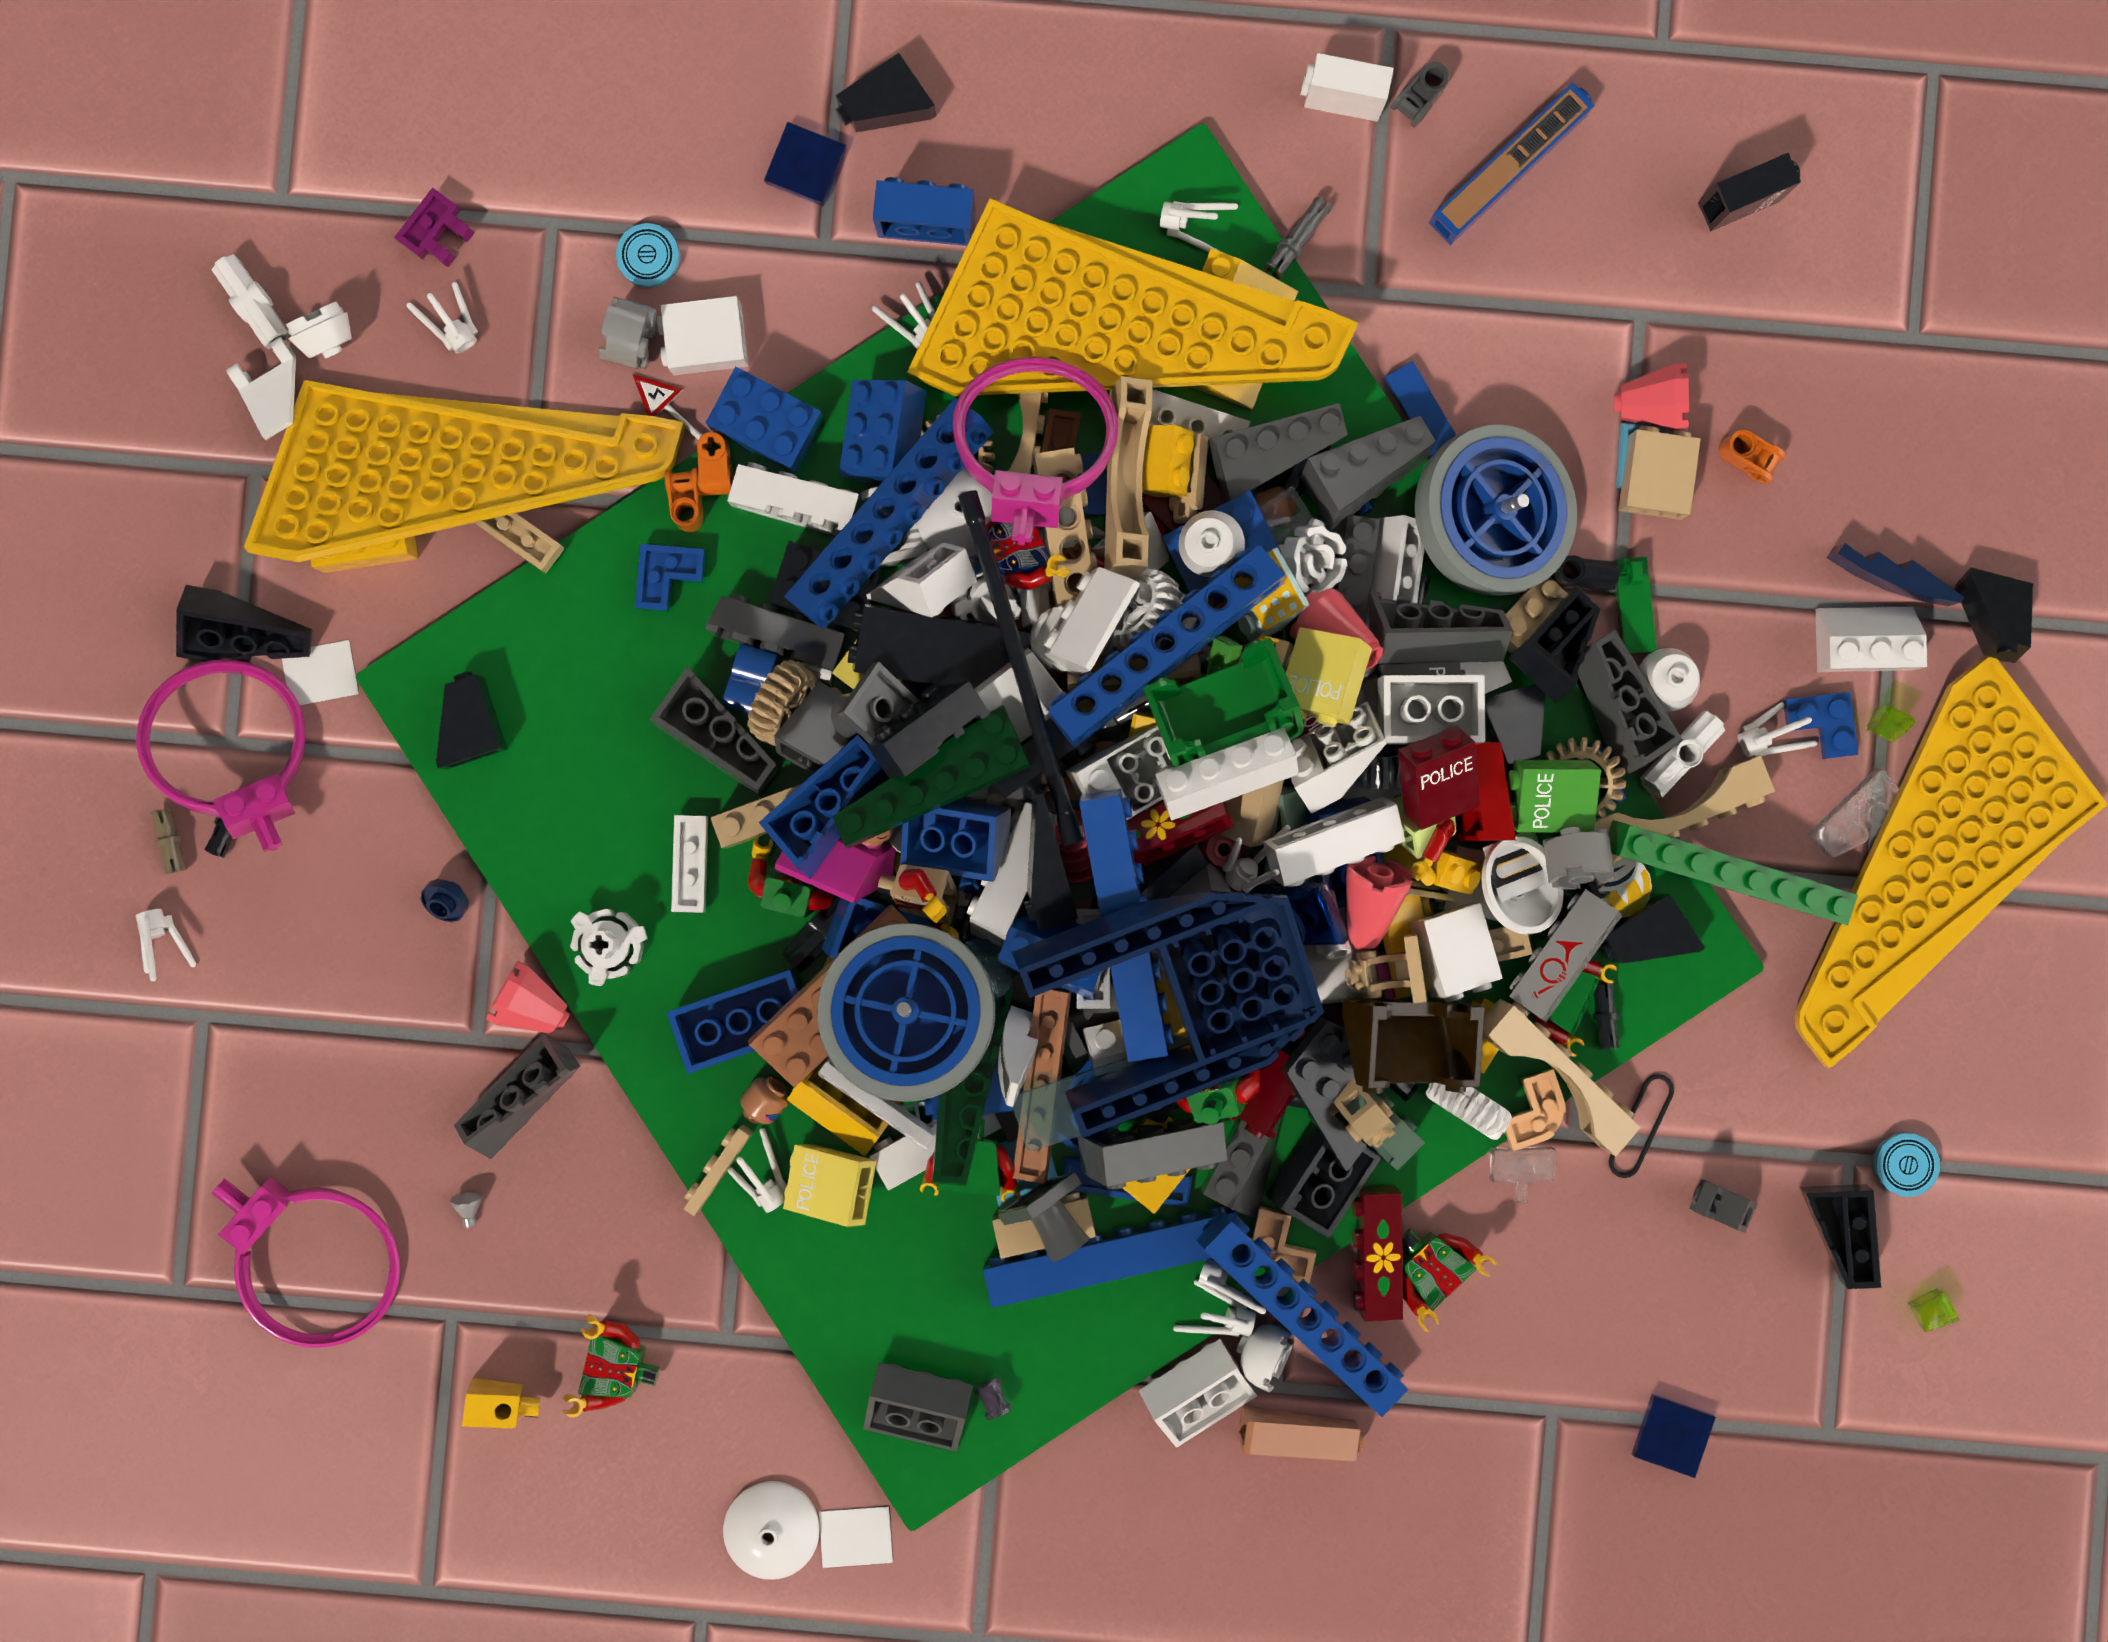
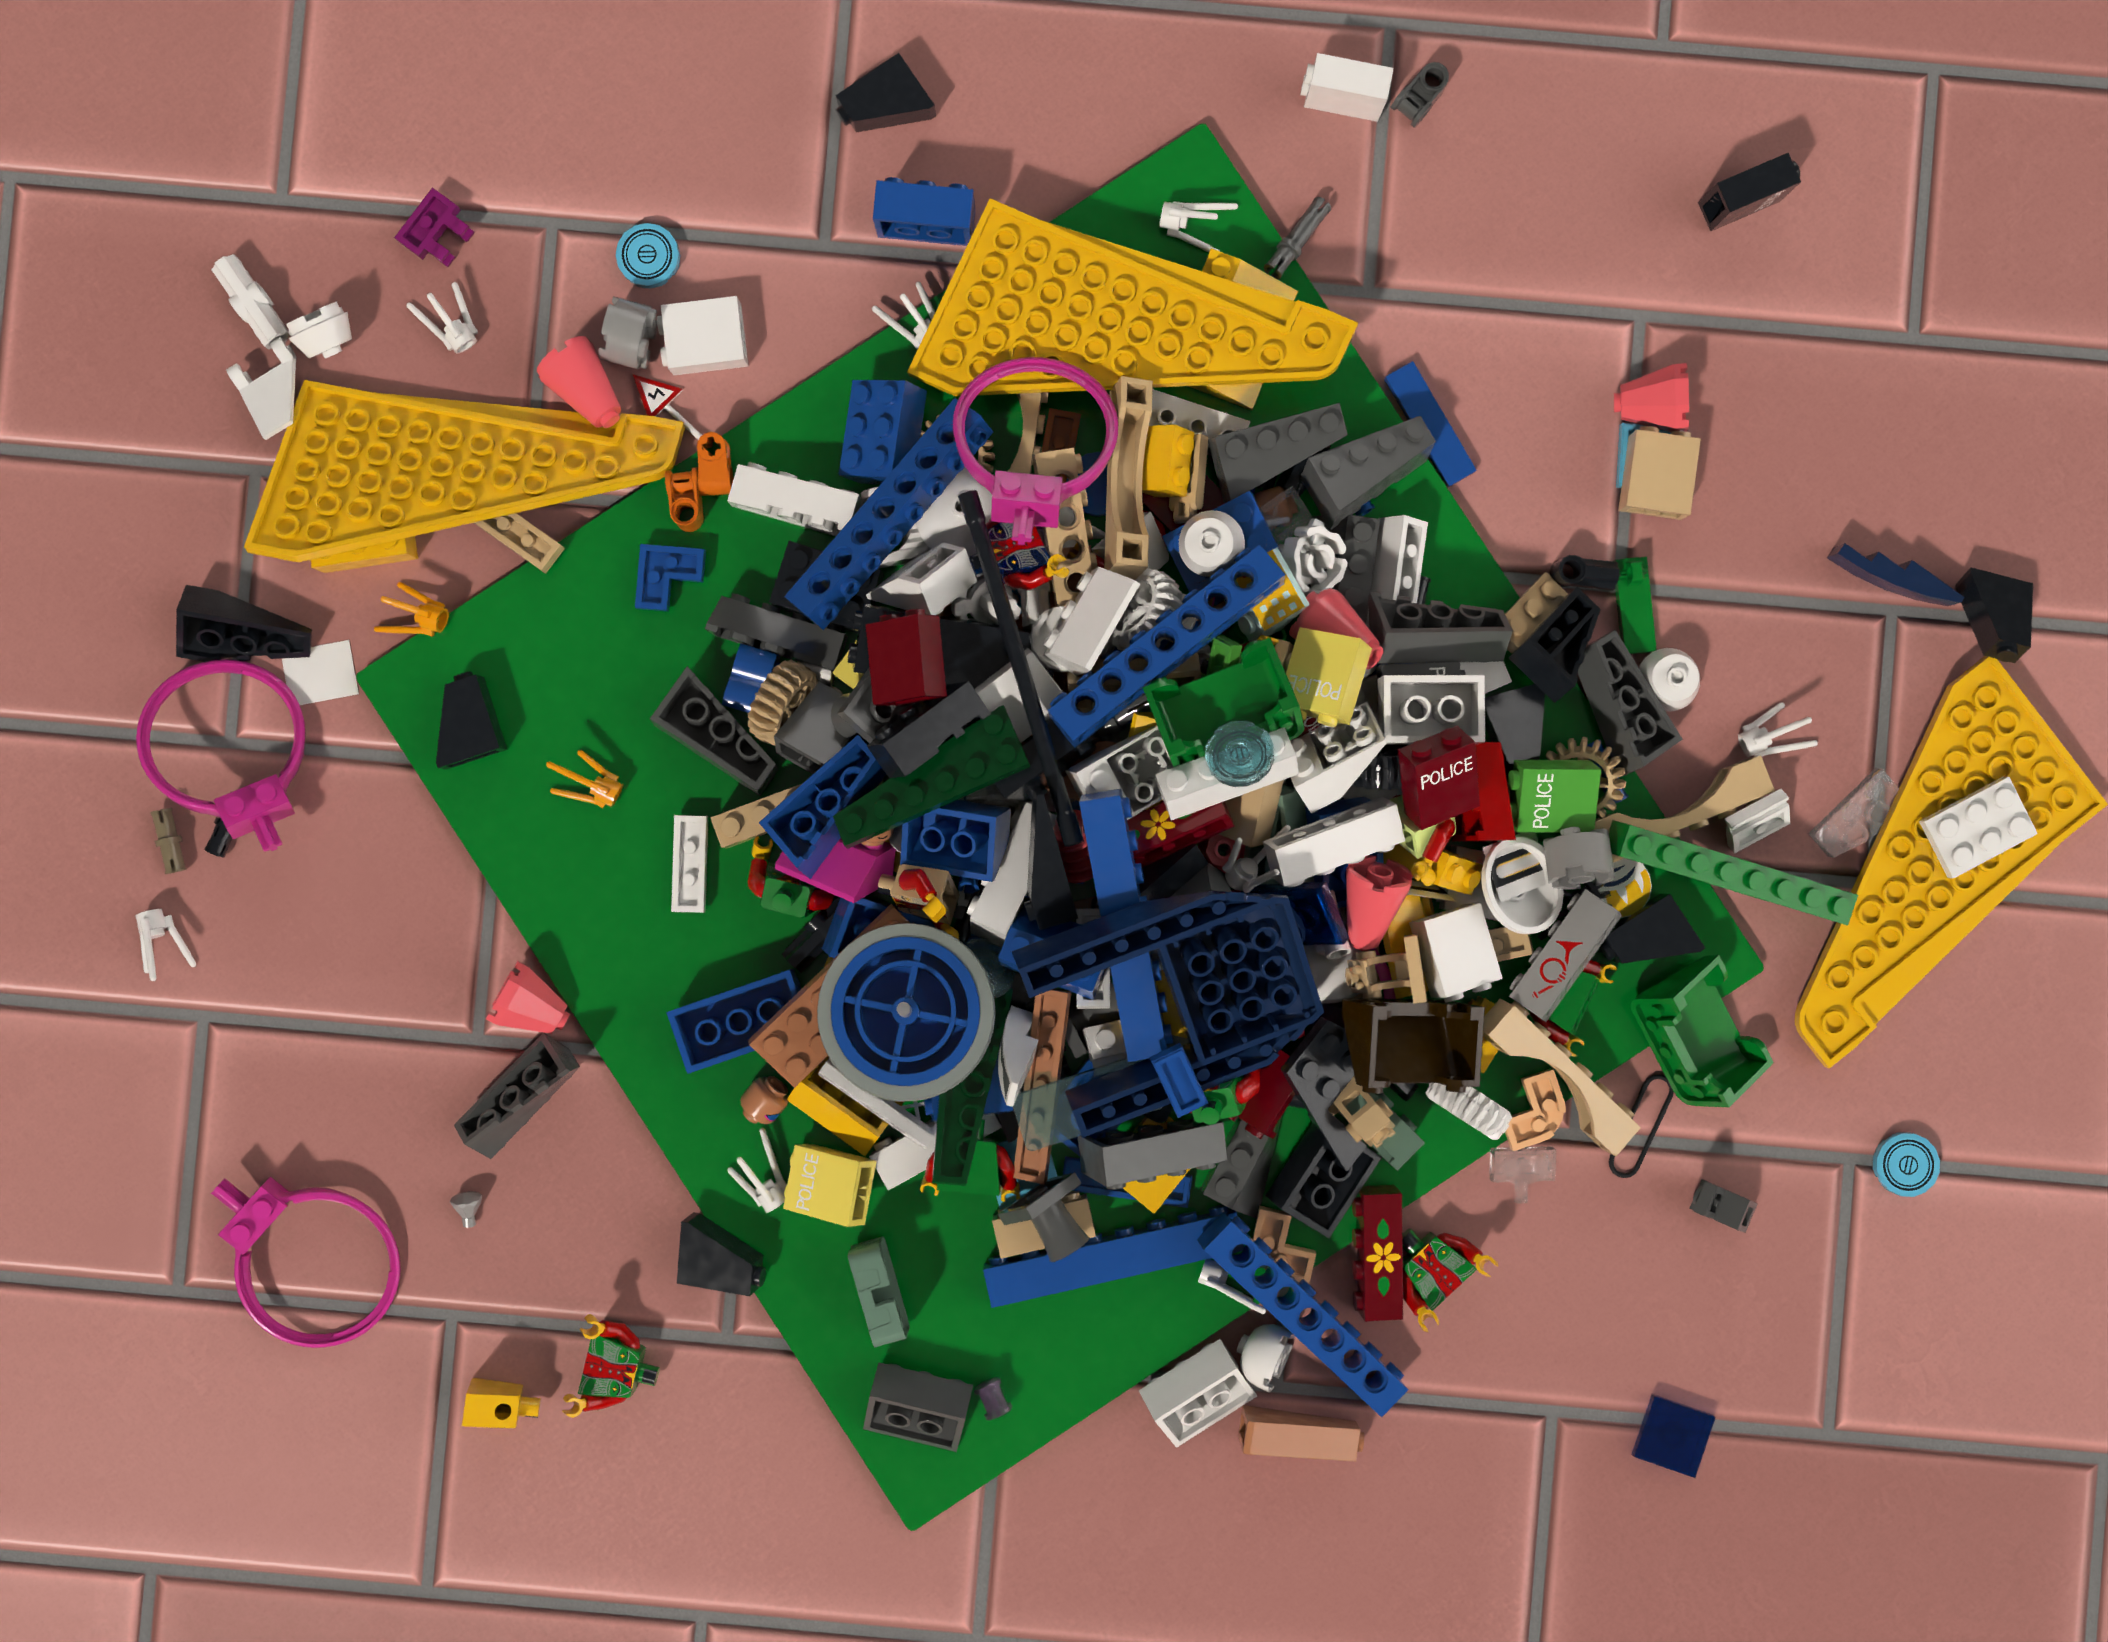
(431, 616): none -> light orange plant
(444, 900): dark blue plate -> none
(581, 381): none -> coral cone
(587, 937): white piece -> none
(605, 789): none -> light orange plant
(716, 1169): tan plate -> none
(717, 1259): none -> black slope
(765, 420): blue brick -> none
(776, 1510): white dish -> none
(805, 164): clear blue tile -> none
(855, 1537): white sticker -> none
(878, 1291): none -> sand green axle
(906, 658): none -> dark red brick
(1178, 1080): none -> blue tile
(1236, 1321): white plant -> none
(1239, 754): none -> clear light blue tile
(1496, 510): blue wheel -> none
(1512, 163): brick -> none
(1606, 1016): black pin -> none
(1695, 742): white piece -> none
(1697, 1037): none -> green windscreen
(1757, 457): orange piece -> none
(1757, 820): none -> white plate
(1832, 716): blue plate -> none
(1848, 1230): black wedge -> none
(1869, 639): white slope -> none
(1890, 723): clear neon green slope -> none
(1934, 1310): clear neon green slope -> none
(1978, 827): none -> white plate

